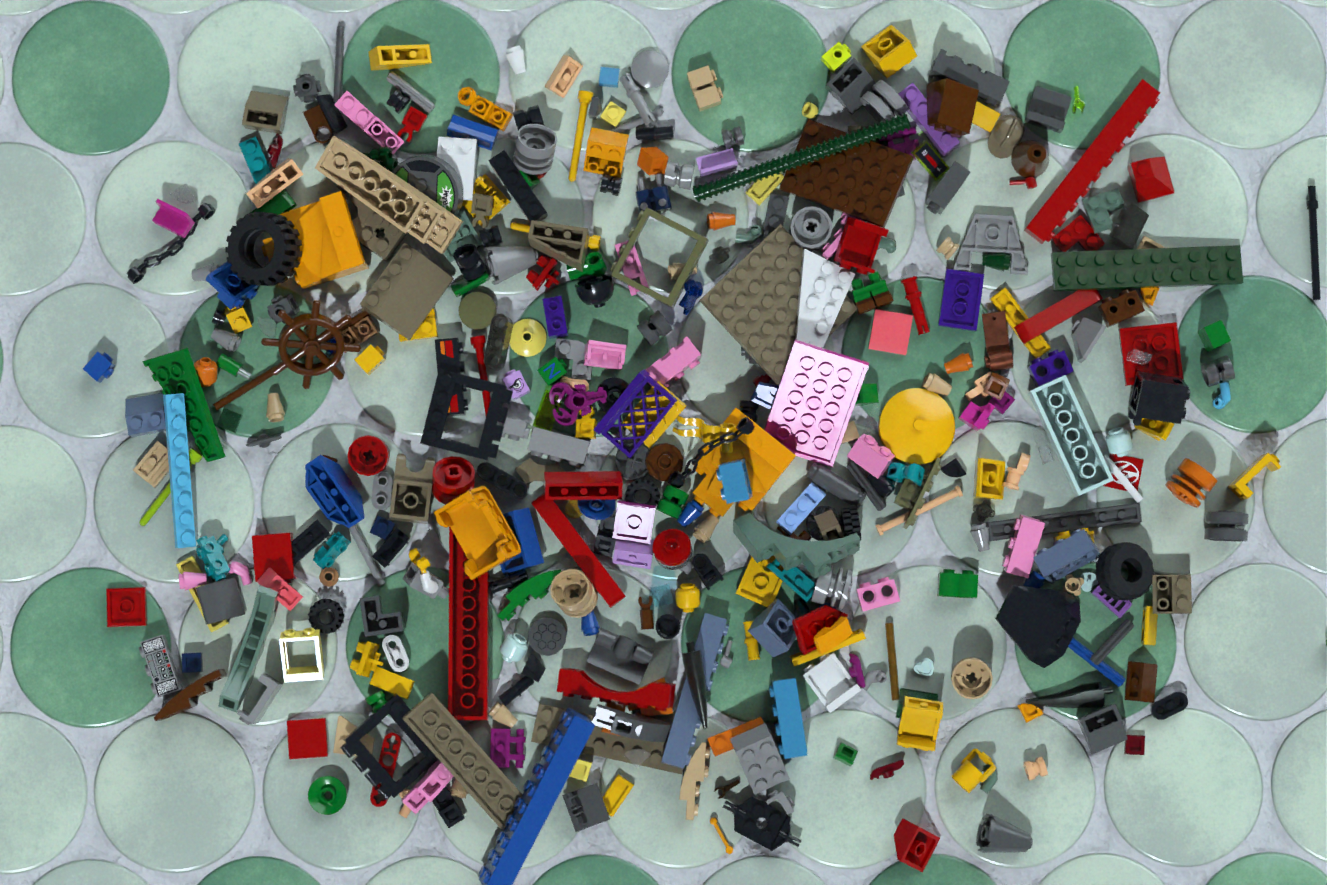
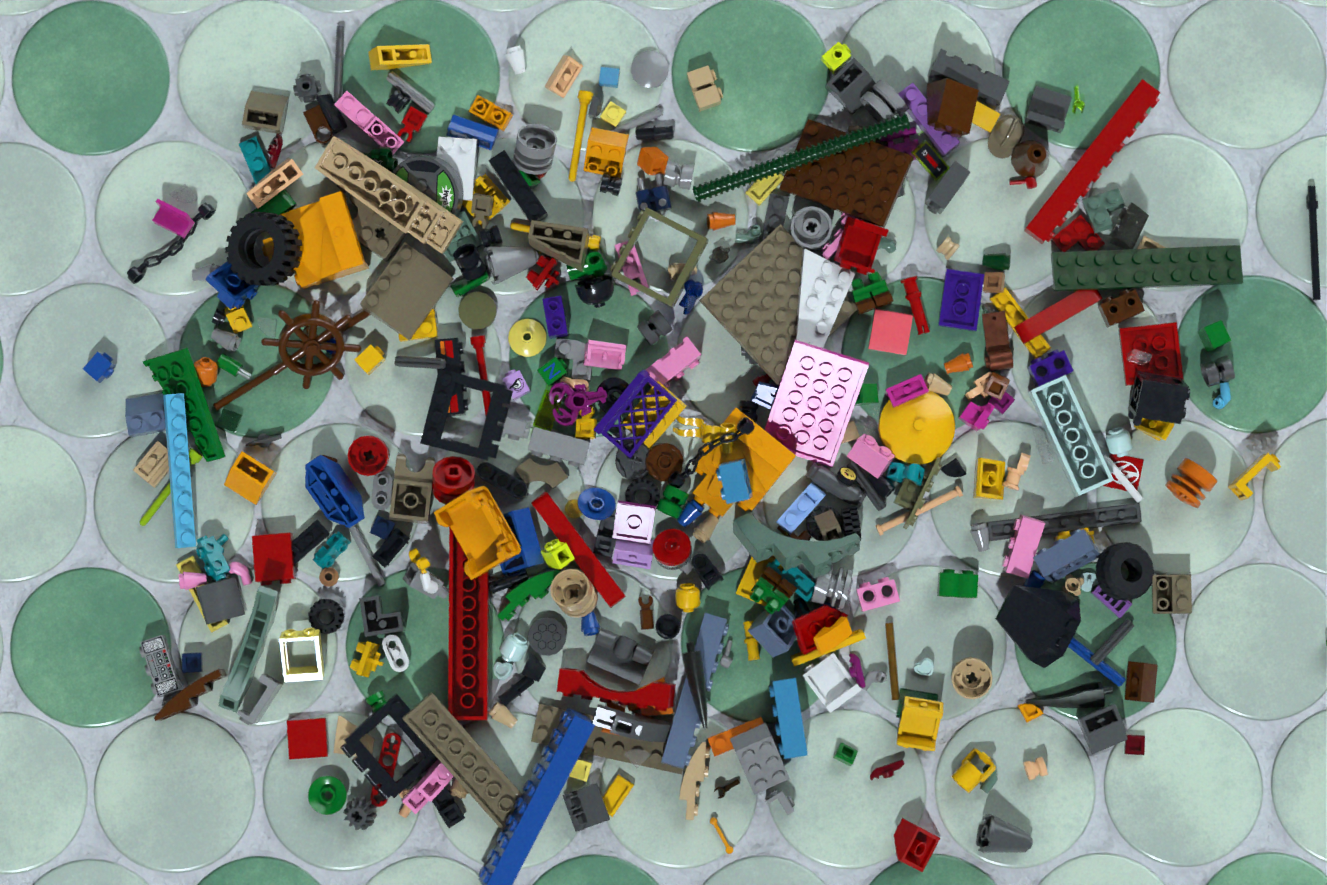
(126, 607): red tile -> none
(249, 478): none -> light orange slope
(275, 411): tan cone -> none
(284, 303): dark grey brick -> none
(286, 594): coral panel -> none
(360, 332): medium nougat slope -> none
(360, 813): none -> dark grey gear
(392, 682): yellow slope -> none
(420, 362): none -> dark grey axle
(463, 93): light orange plate -> none
(495, 333): clear smoke beam -> none
(500, 747): magenta plate -> none
(502, 670): none -> light aqua piece
(531, 116): black wheel -> none
(557, 554): none -> neon yellow brick
(583, 485): red brick -> none
(634, 93): light grey pin -> none
(662, 595): clear light blue panel -> none
(716, 162): lavender panel -> none
(728, 137): flat silver wheel -> none
(774, 599): none -> green hips
(777, 827): black plate -> none
(809, 110): light yellow hinge -> none
(846, 476): none -> tile
(889, 51): yellow slope -> none
(906, 390): none -> dark pink panel
(978, 509): clear smoke plate -> none
(992, 235): light grey wing -> none
(994, 282): none -> medium nougat plate
(1085, 337): light grey slope -> none
(1149, 294): light orange tile -> none
(1149, 626): yellow slope -> none
(1150, 179): red slope -> none
(1169, 706): black plate -> none
(1226, 526): dark grey wheel -> none

